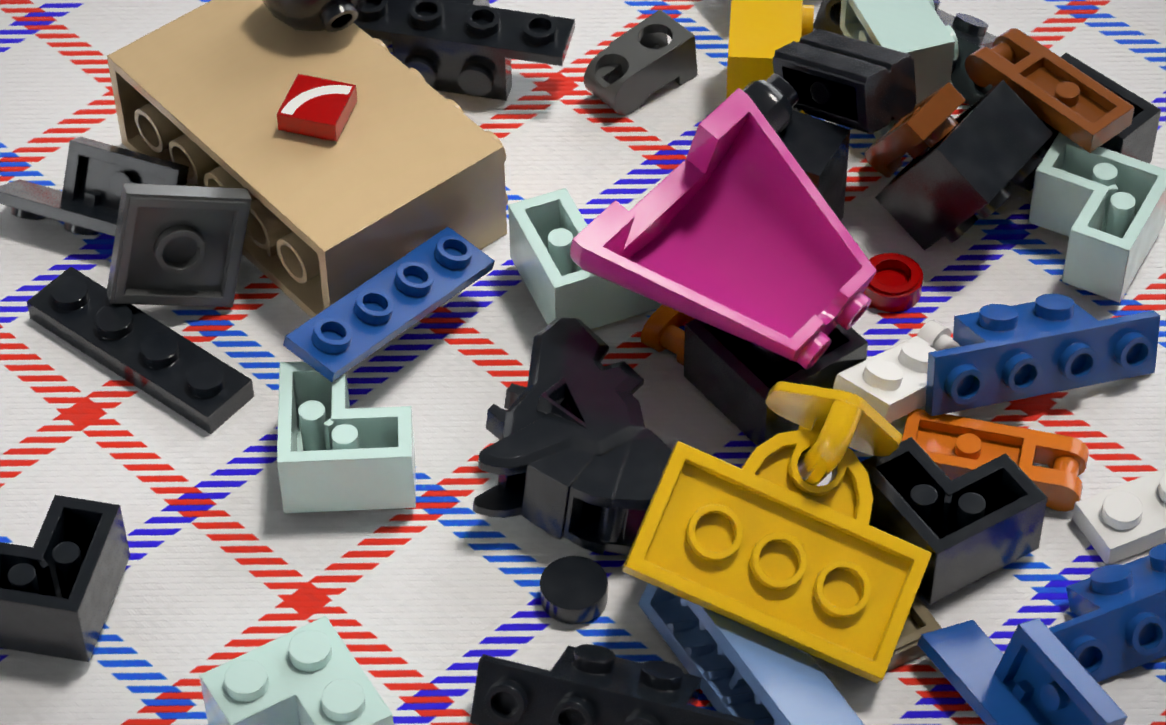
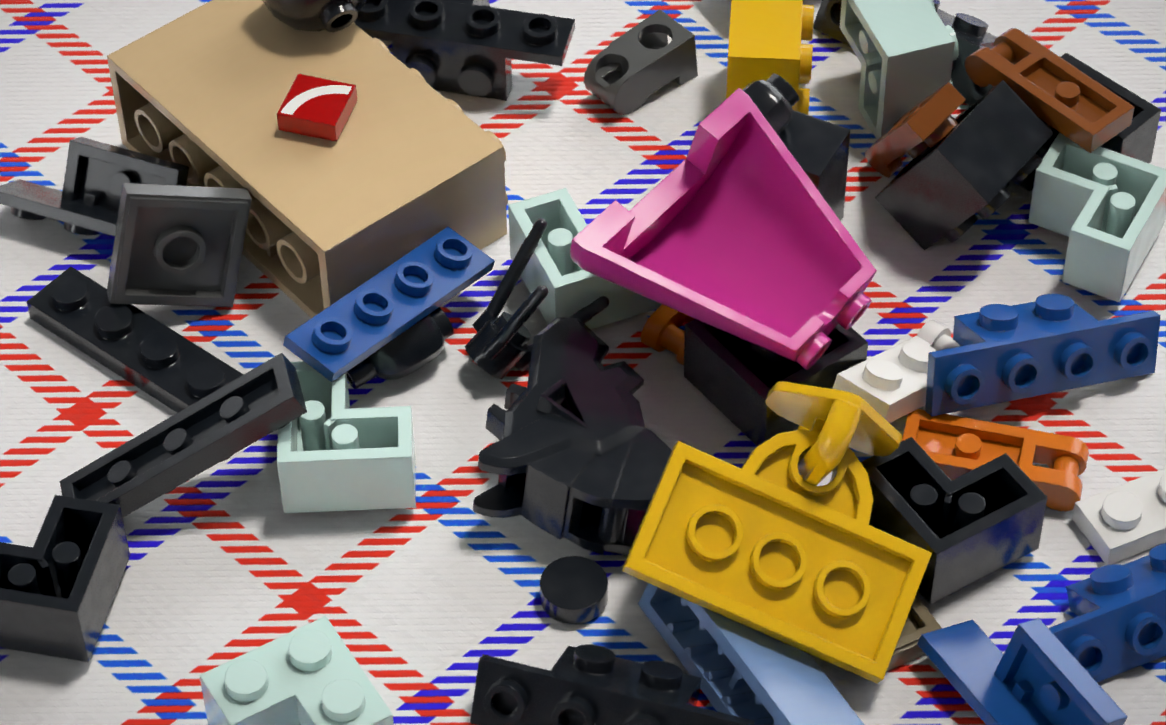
(192, 439): none -> black plate
(405, 352): none -> black plant
(503, 340): none -> black plant
(848, 80): black brick -> none
(895, 283): red tile -> none

